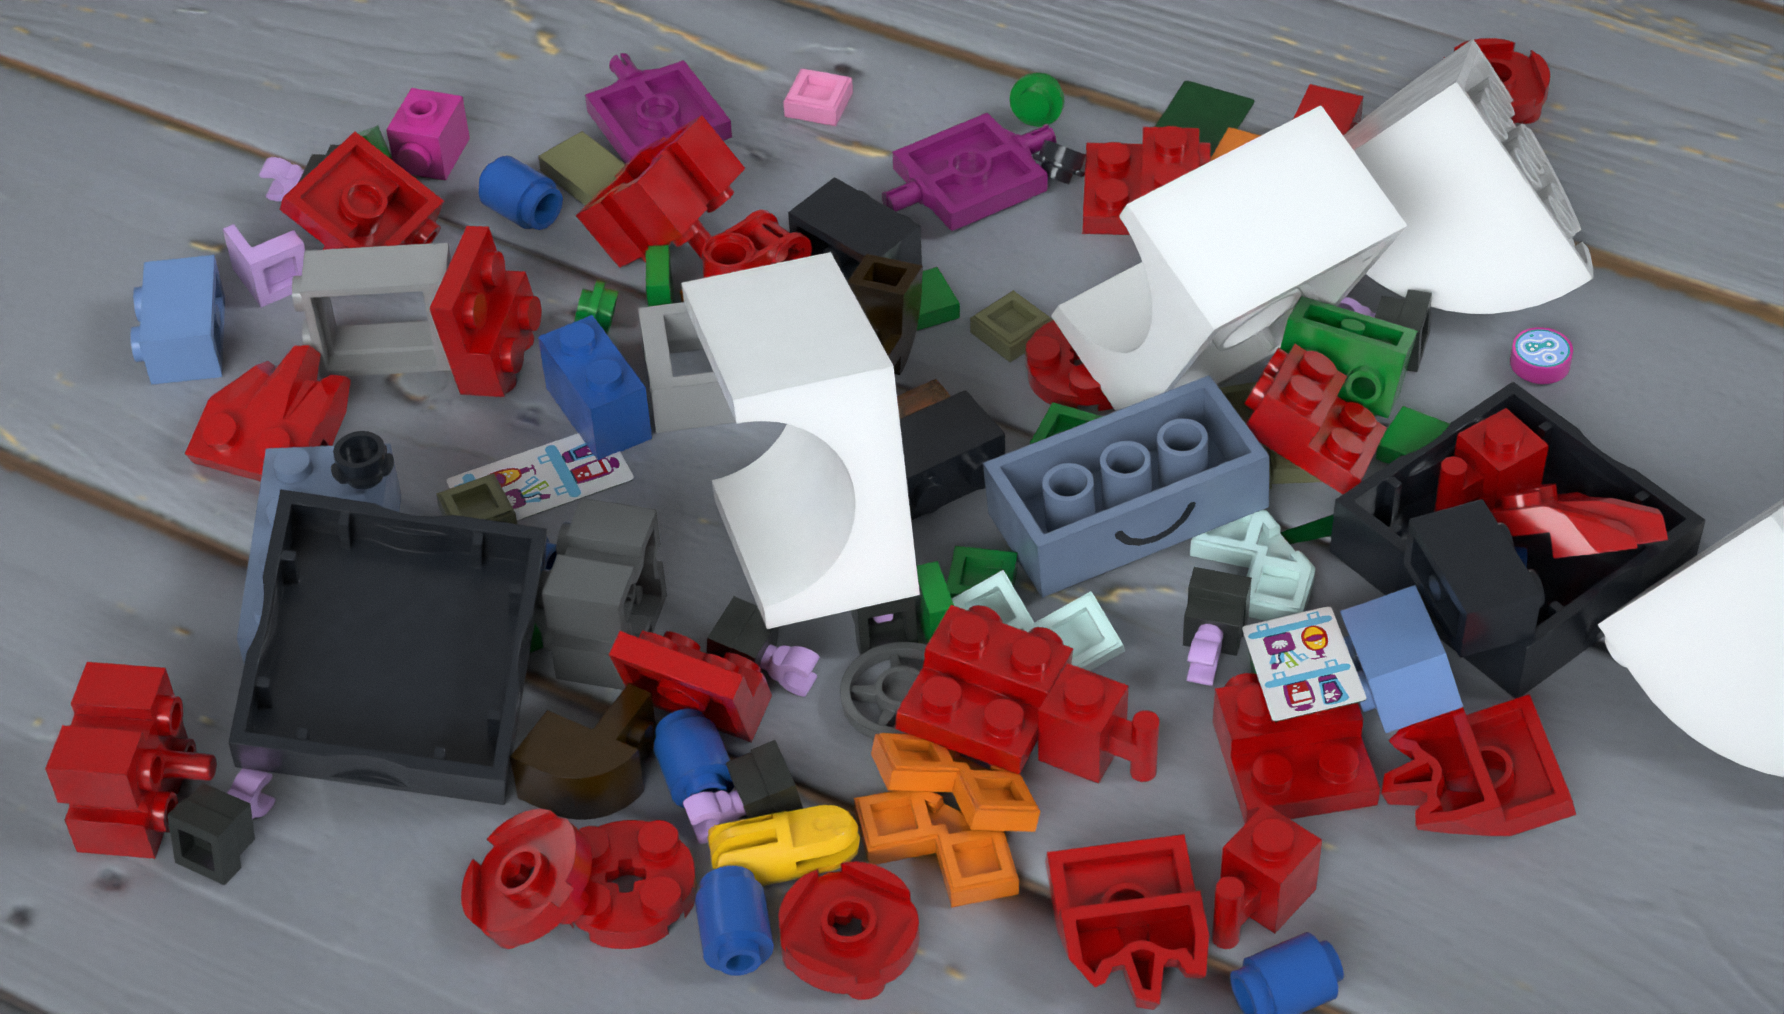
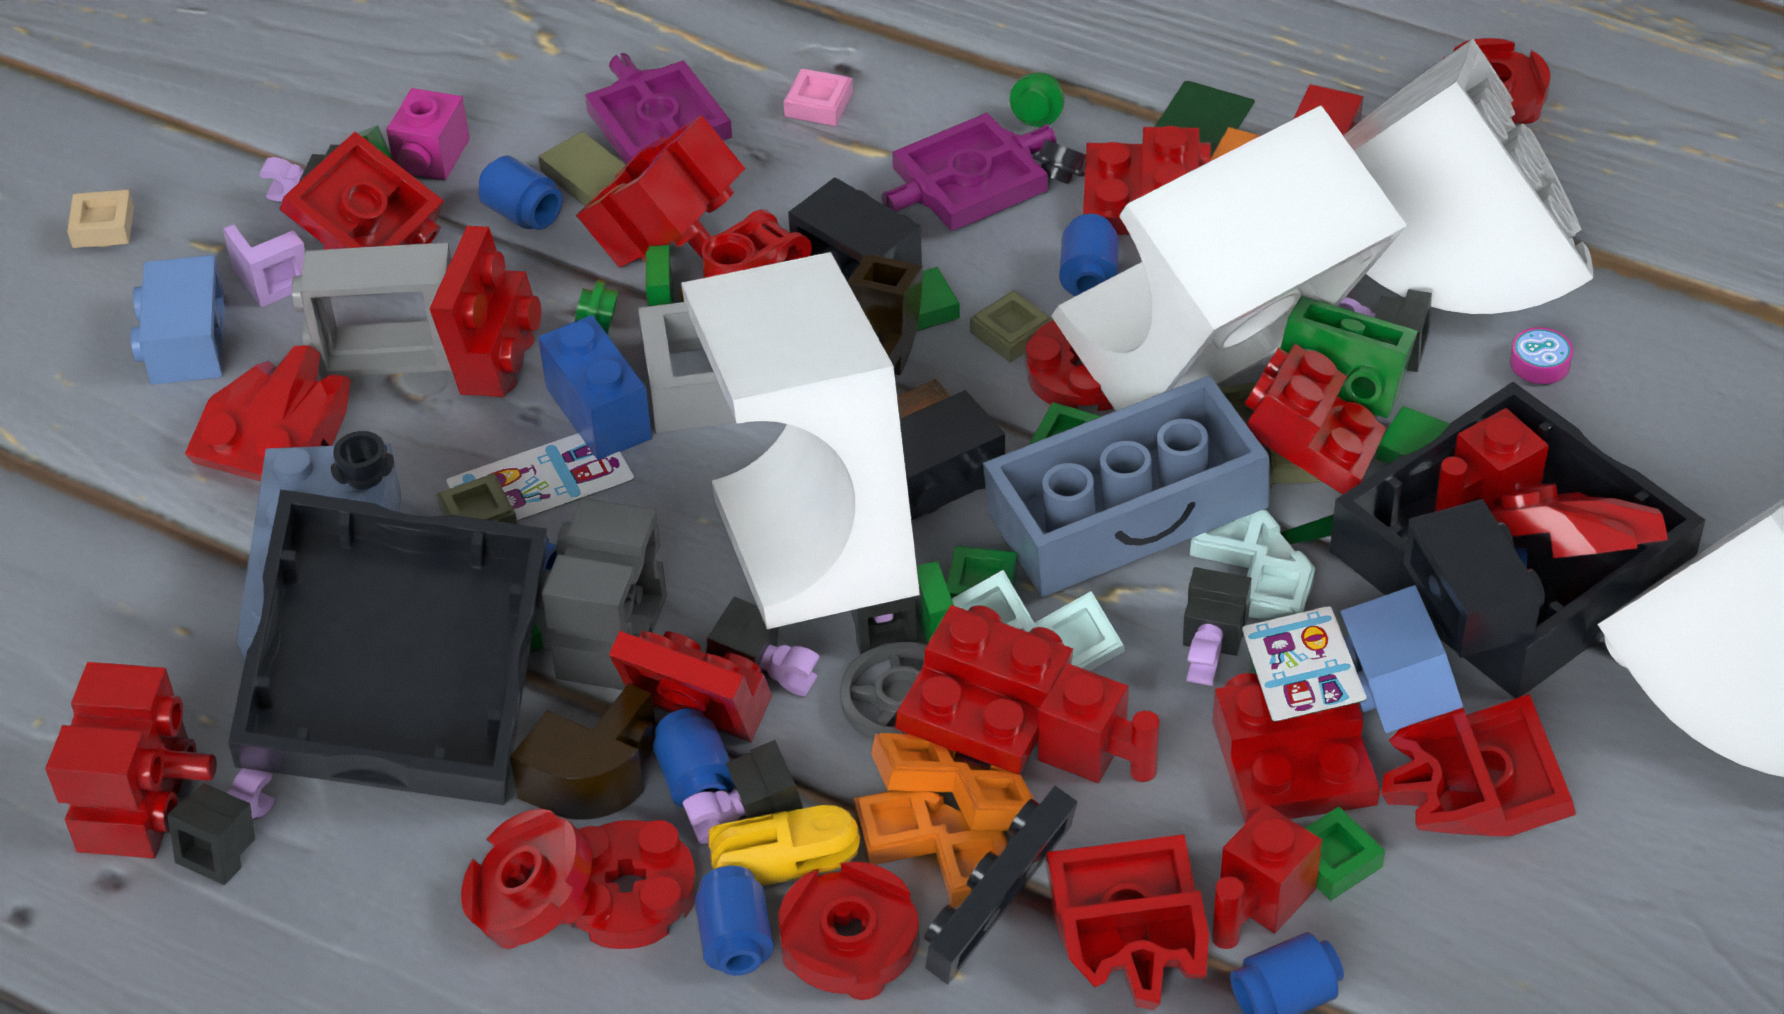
(100, 218): none -> tan plate
(997, 883): none -> black plate
(1088, 253): none -> blue brick
(1346, 853): none -> green tile

